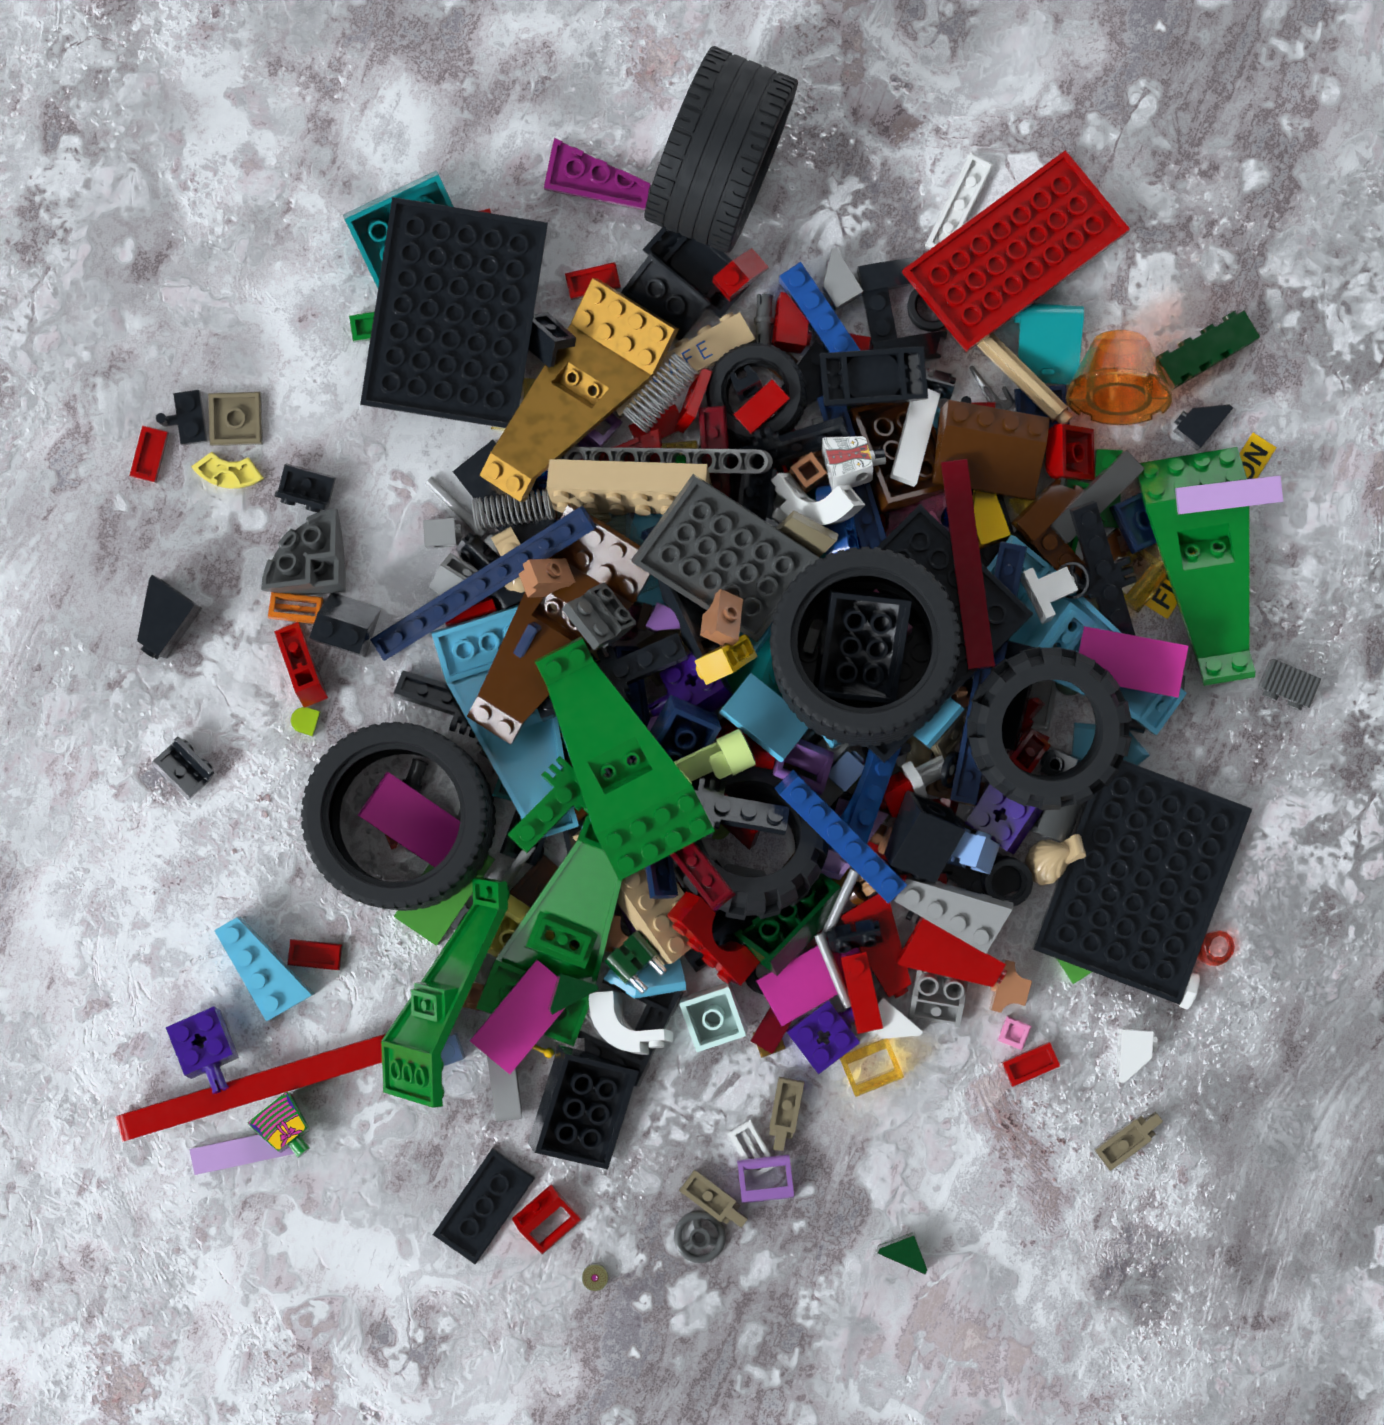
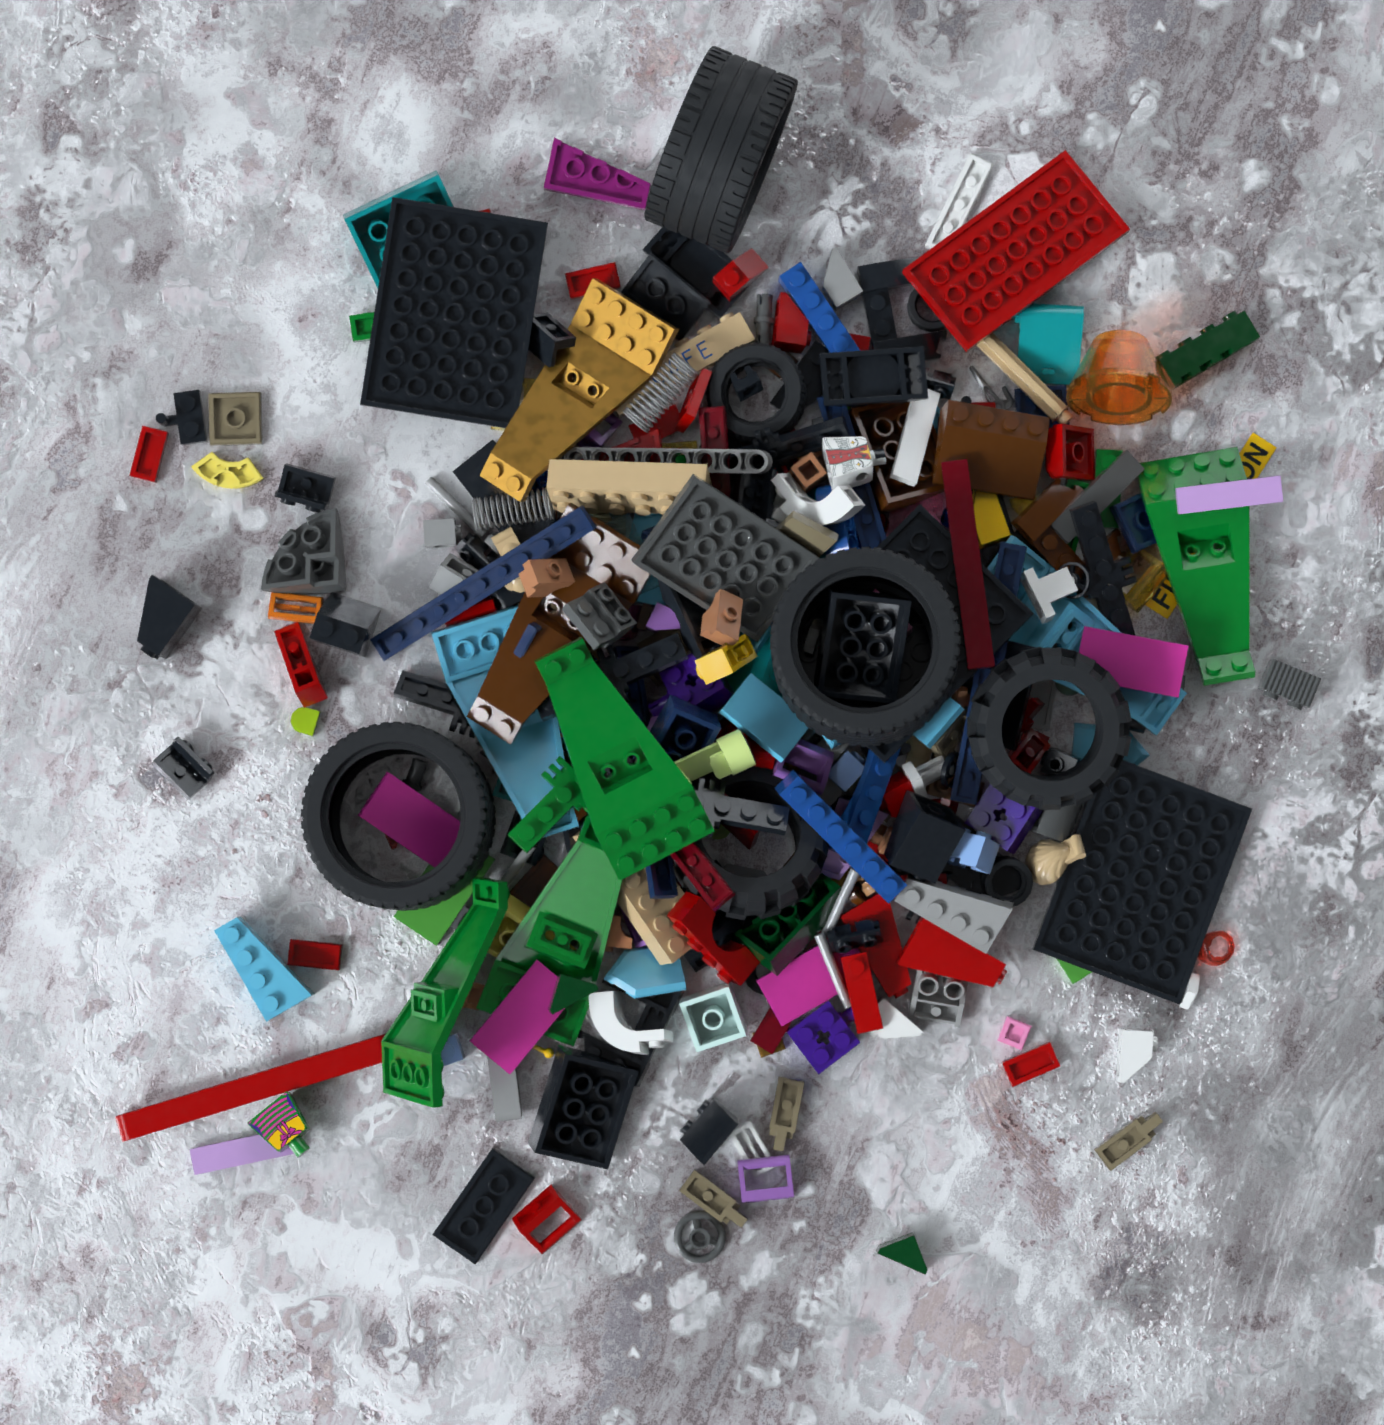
(217, 1048): dark purple brick -> none
(595, 1277): olive tile -> none
(632, 958): dark green piece -> none
(708, 1130): none -> black slope
(761, 406): red tile -> none
(875, 1081): clear yellow tile -> none
(1011, 989): nougat brick -> none
(1200, 423): black slope -> none

